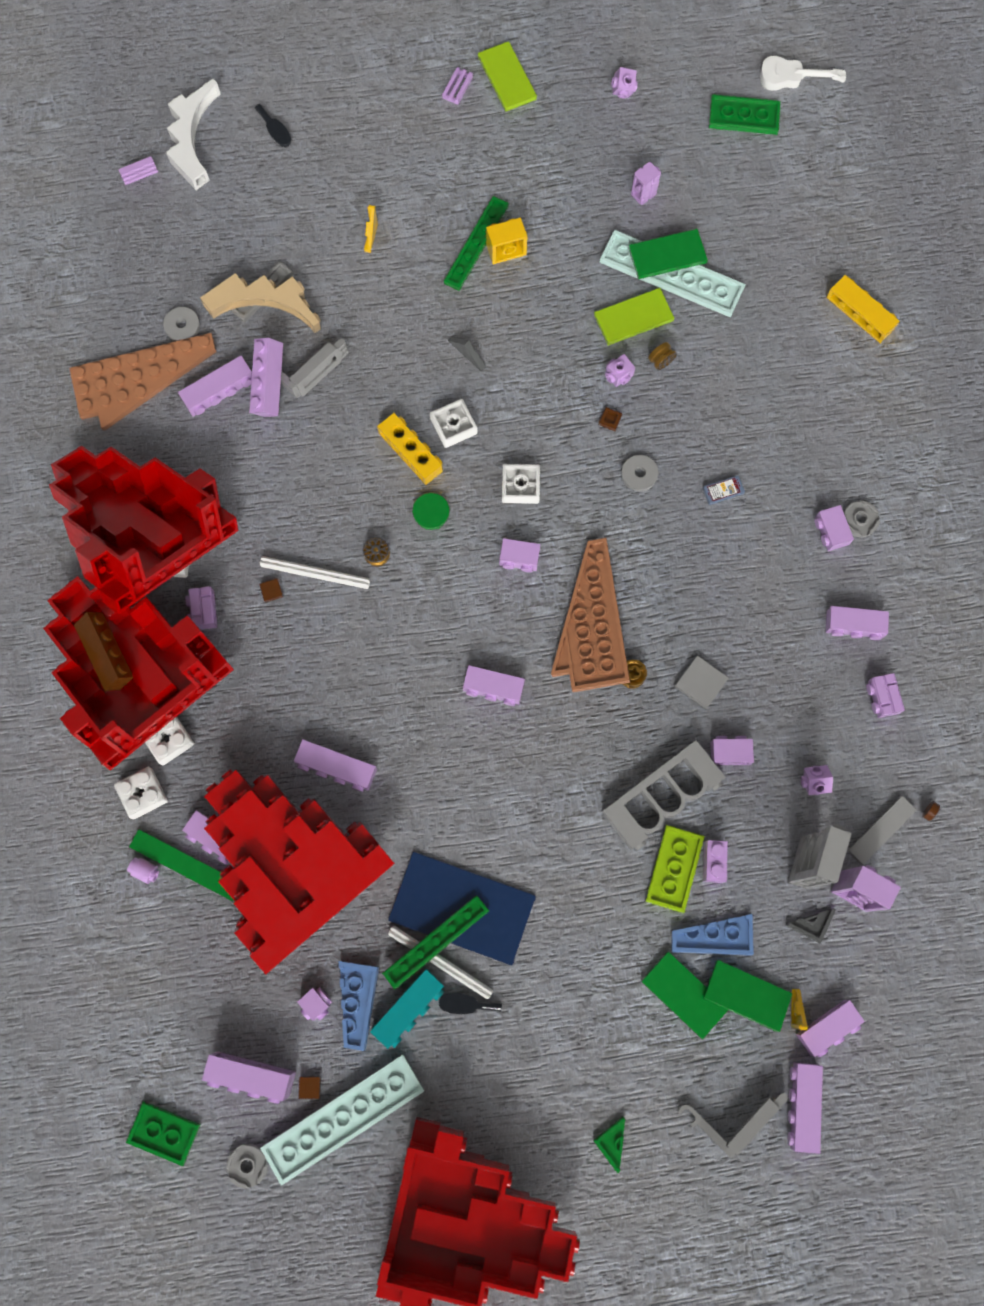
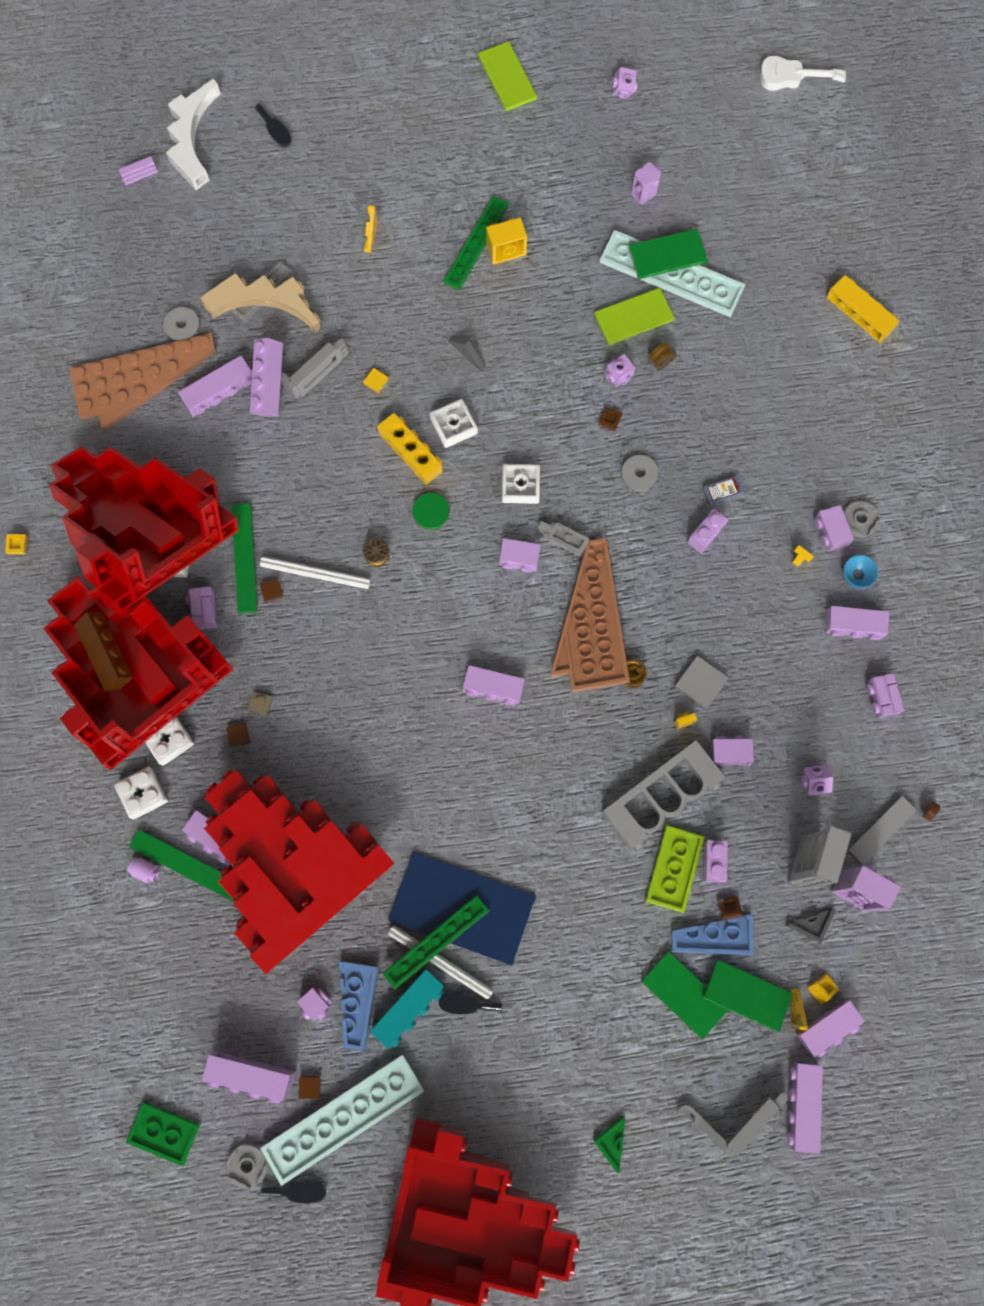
(16, 544): none -> yellow plate
(238, 735): none -> reddish brown tile
(244, 560): none -> green tile
(260, 704): none -> dark tan plate
(298, 1192): none -> black piece
(336, 765): lavender brick -> none
(375, 380): none -> yellow tile
(462, 74): lavender tile -> none
(564, 537): none -> light grey hinge
(685, 719): none -> yellow plate
(707, 531): none -> lavender brick
(729, 908): none -> reddish brown tile
(744, 114): green tile -> none
(802, 555): none -> yellow tile
(823, 989): none -> yellow slope
(866, 566): none -> dark azure piece

